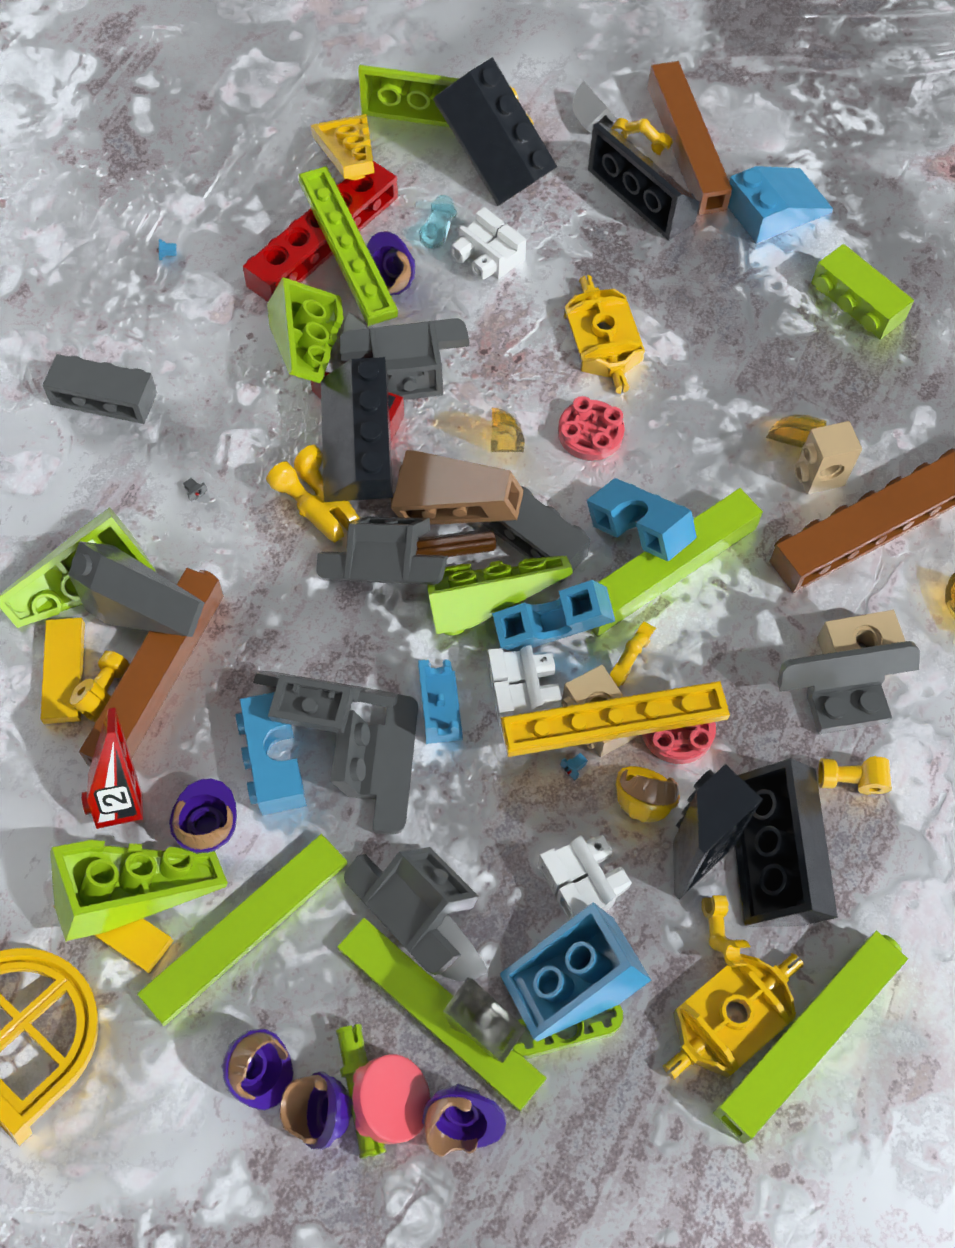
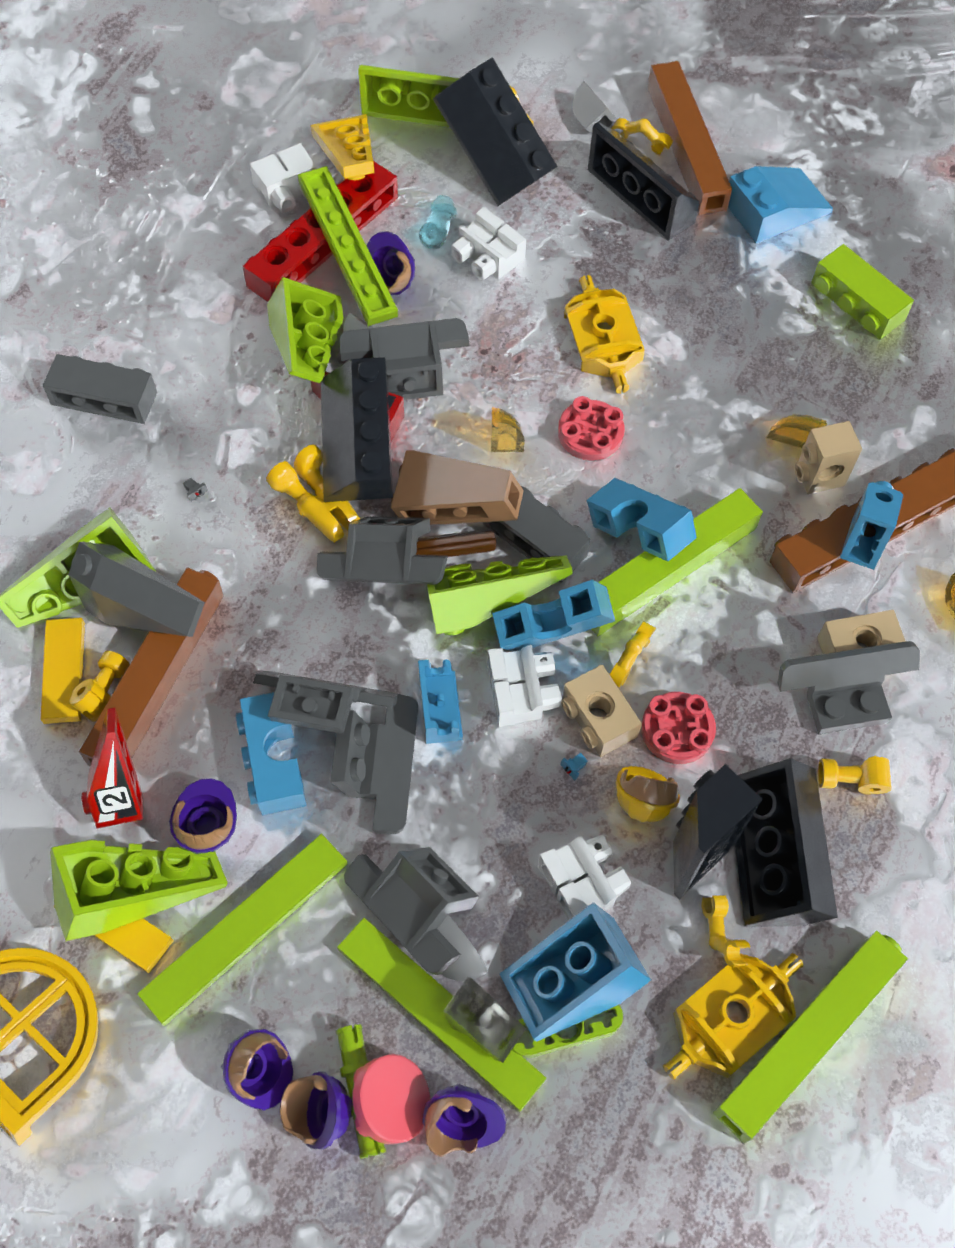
(166, 249): dark azure piece -> none
(279, 176): none -> white hips
(614, 718): yellow tile -> none
(879, 508): none -> dark azure torso

